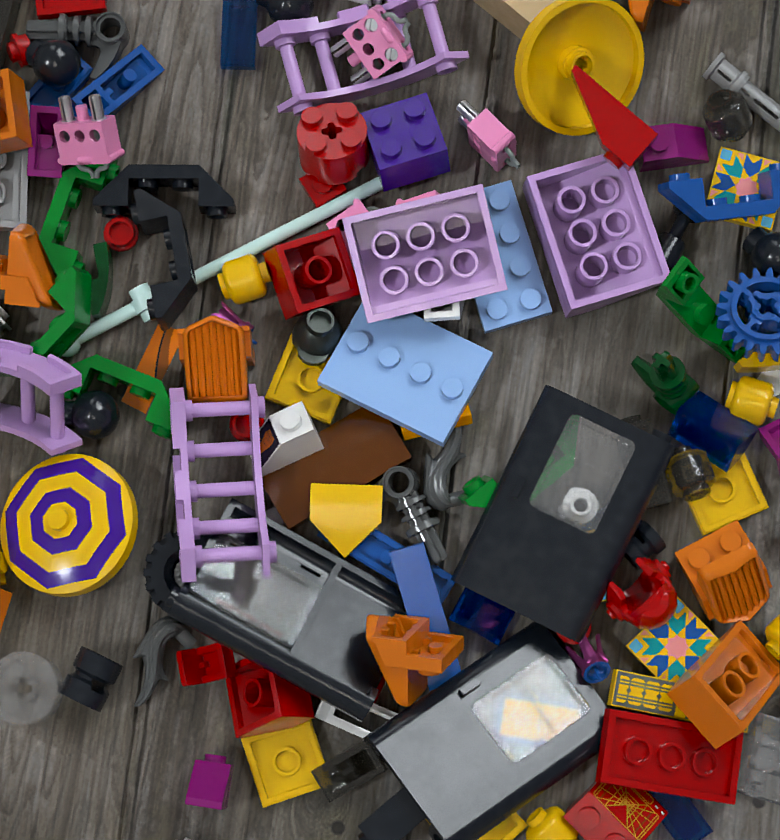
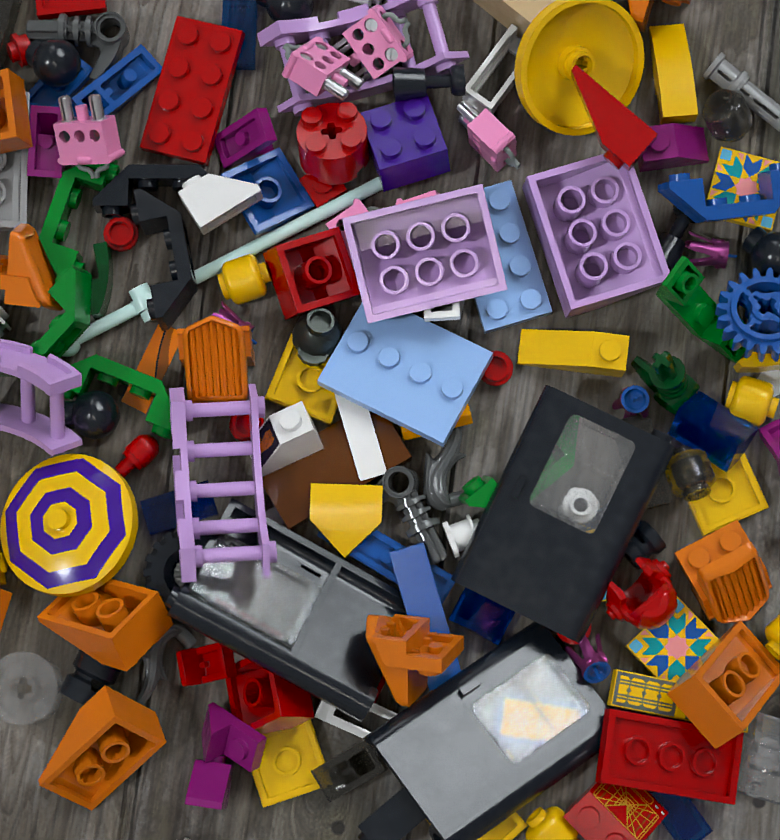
(102, 748): none -> orange slope
(111, 622): none -> orange slope
(138, 454): none -> red cylinder
(161, 511): none -> clear blue tile
(192, 90): none -> red plate
(217, 199): none -> white slope
(232, 737): none -> magenta slope
(246, 138): none -> magenta slope
(281, 190): none -> blue slope
(320, 68): none -> bright pink piece
(361, 439): none -> white sticker
(413, 82): none -> black piece
(460, 533): none -> white brick
(499, 370): none -> red plate
(508, 42): none -> white window
(574, 351): none -> yellow slope
(633, 400): none -> blue piece
(673, 74): none -> yellow slope
(717, 250): none -> flat silver piece

